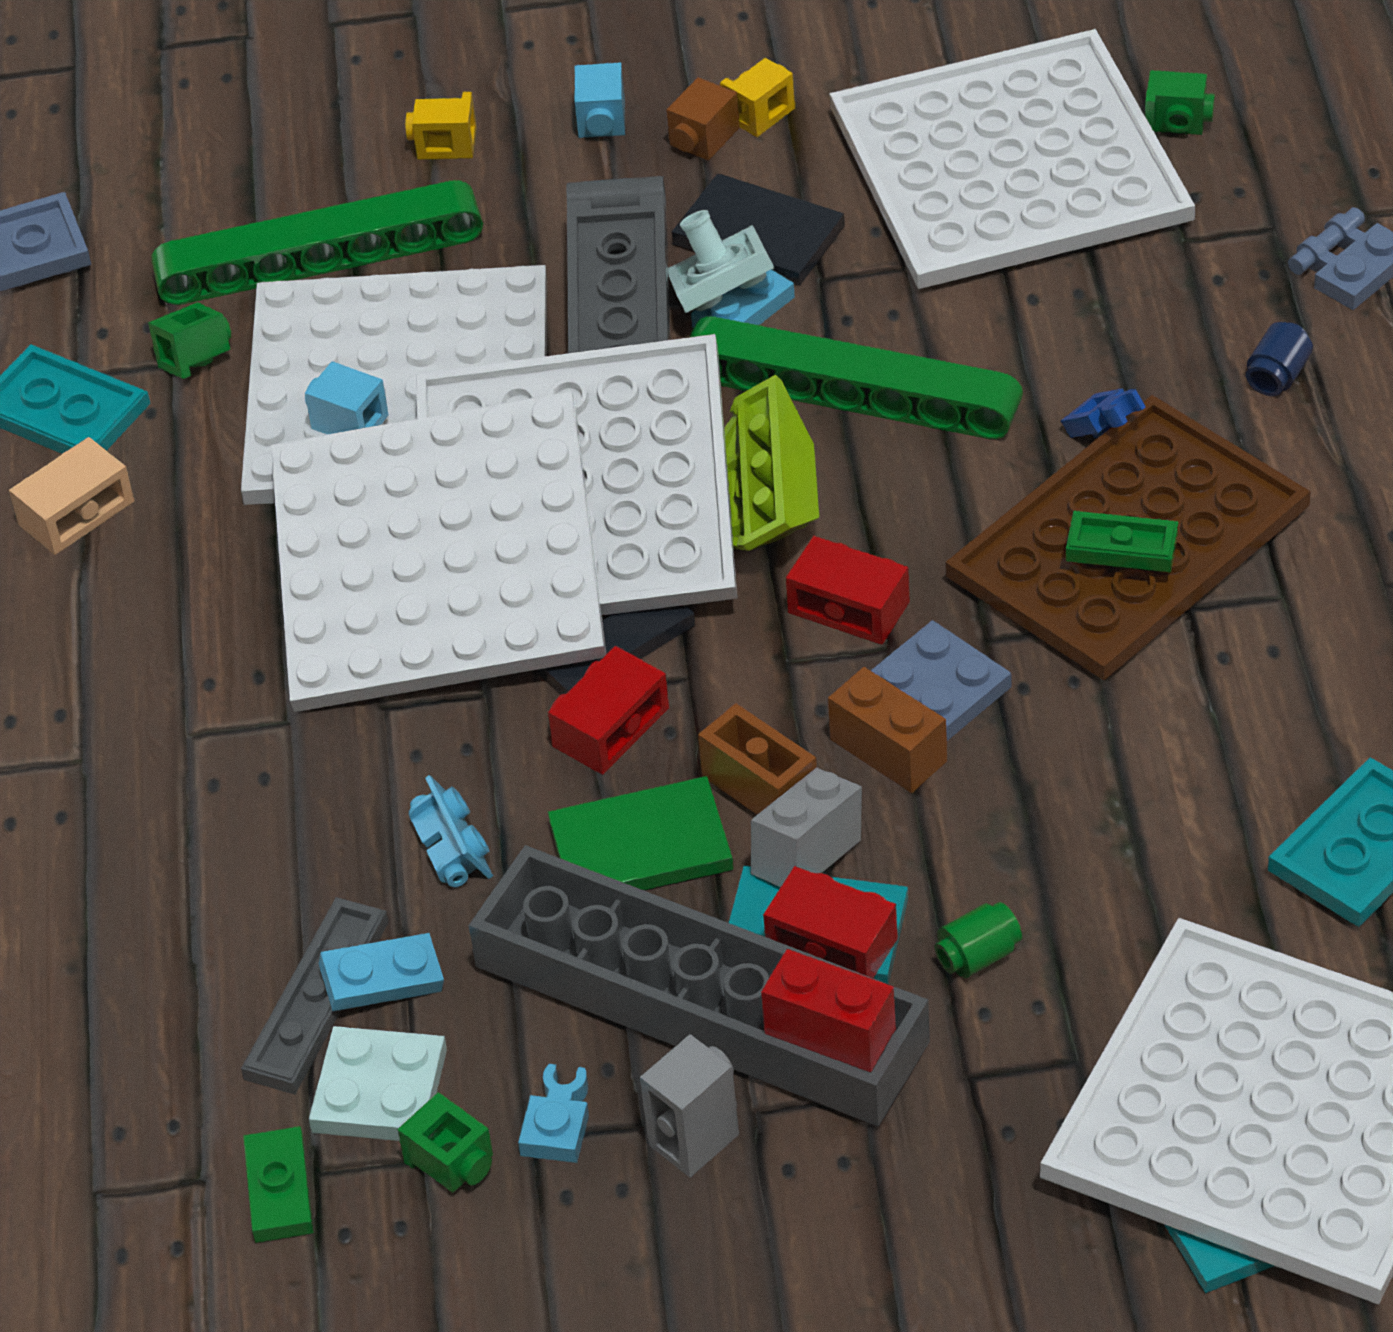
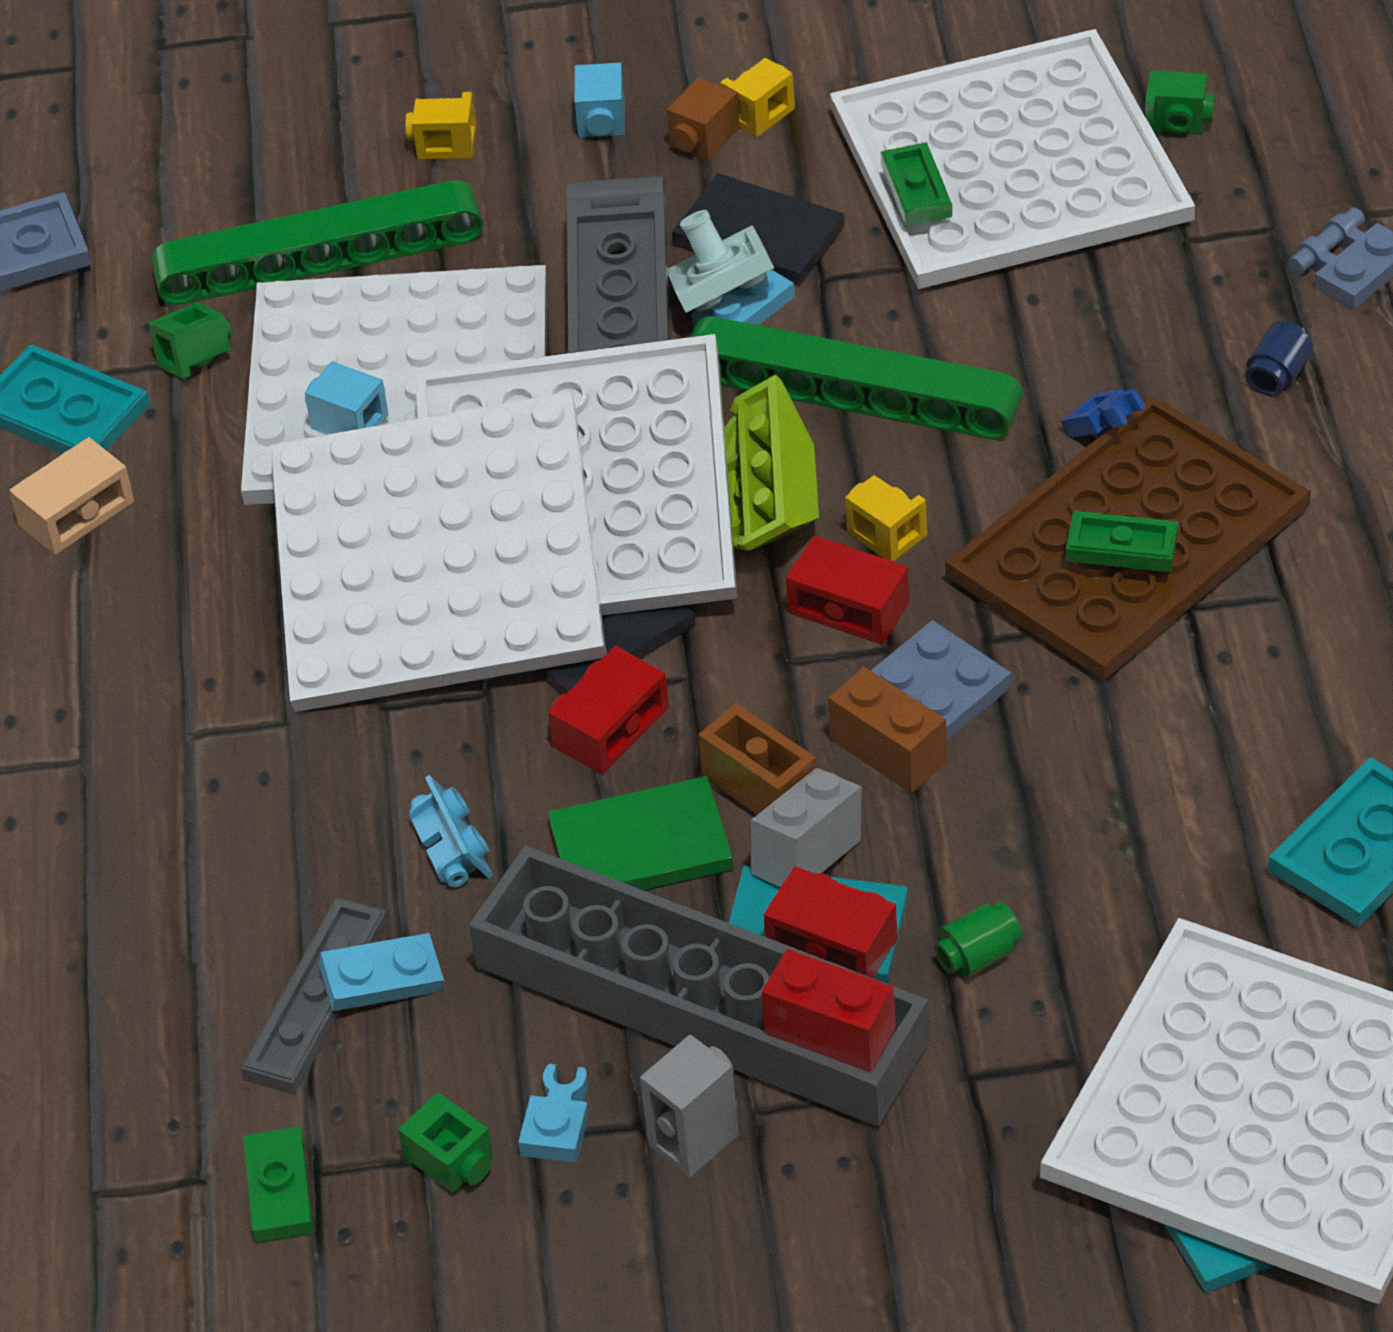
(375, 1081): light aqua plate -> none
(885, 518): none -> yellow brick
(916, 184): none -> green plate

